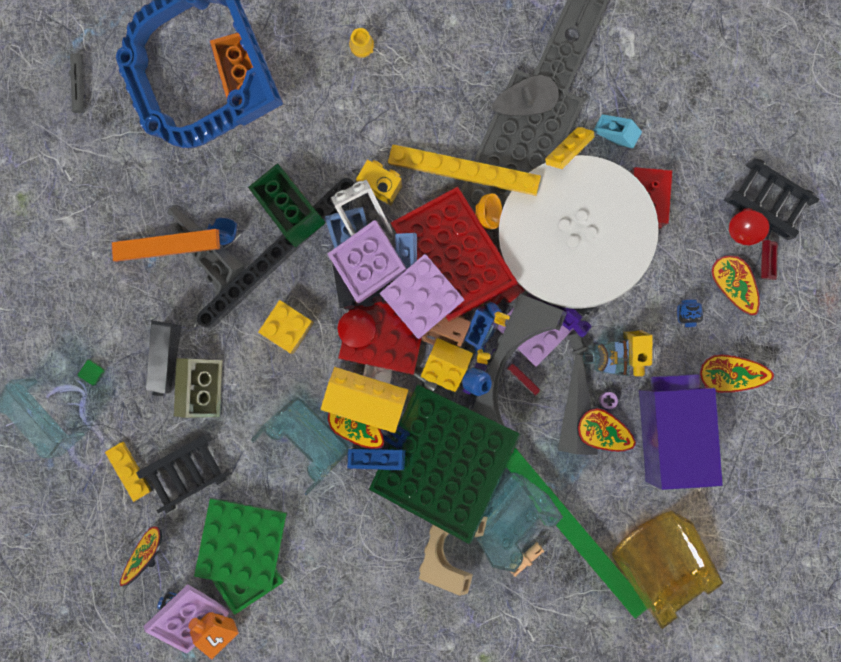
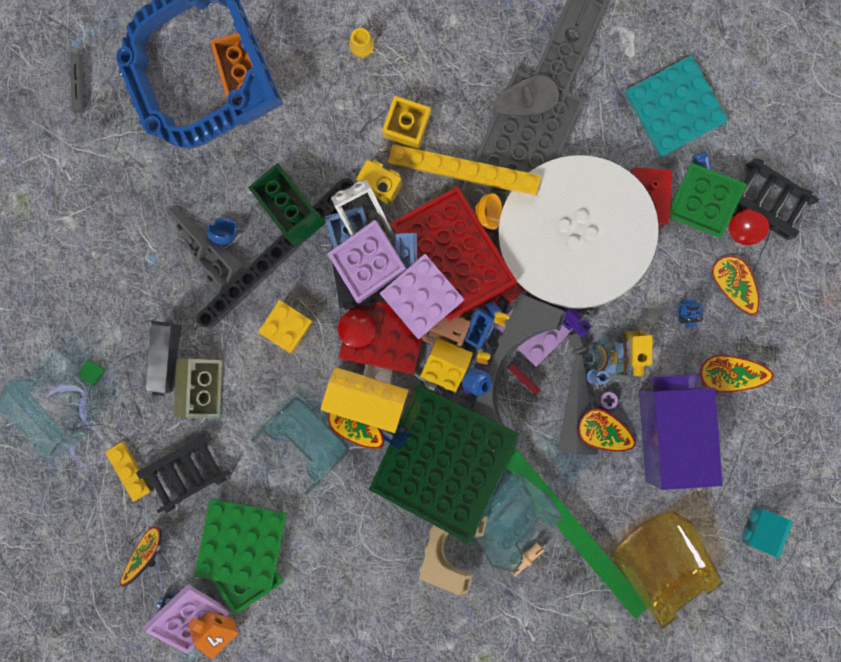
(166, 245): orange tile -> none
(376, 459): blue plate -> none
(406, 122): none -> yellow brick
(569, 147): yellow plate -> none
(597, 376): none -> medium blue pin
(618, 130): medium azure slope -> none
(676, 106): none -> teal plate
(702, 159): none -> blue cone
(706, 200): none -> green plate
(767, 531): none -> teal slope
(769, 260): dark red tile -> none

